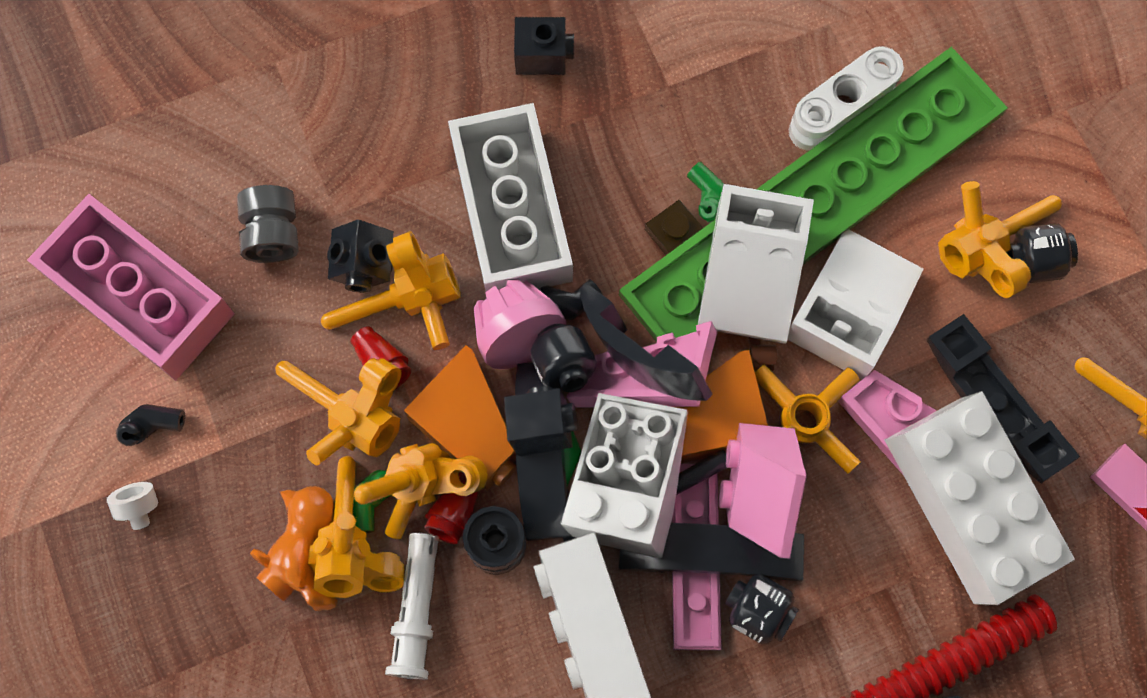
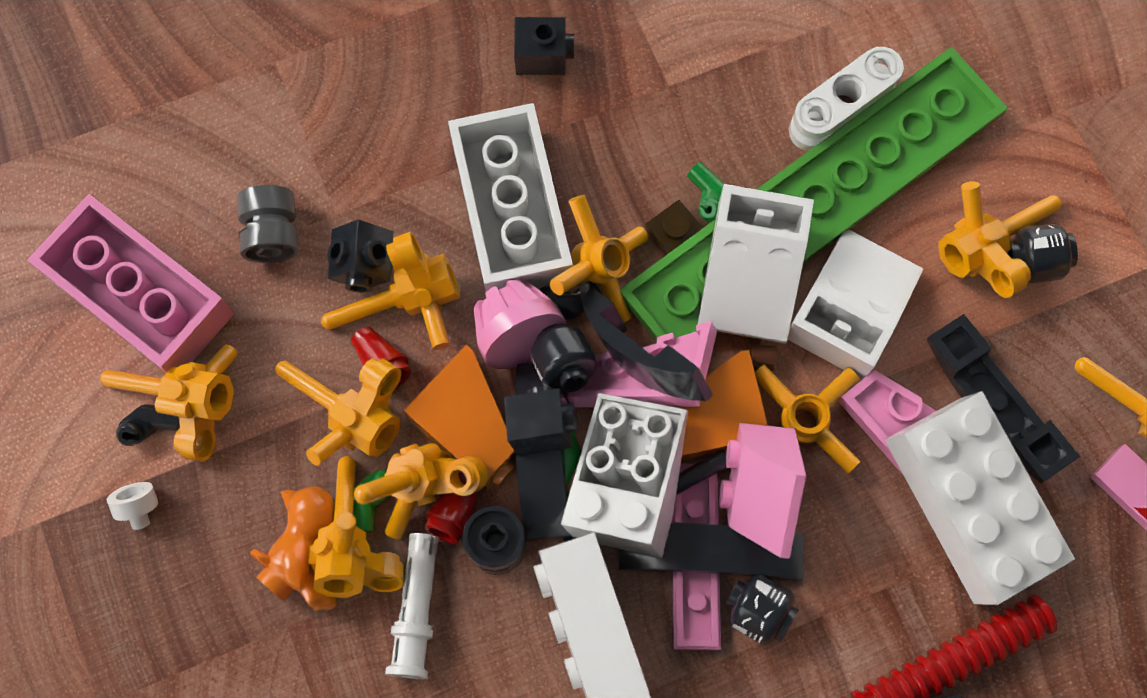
(190, 392): none -> light orange piece
(598, 257): none -> light orange bar

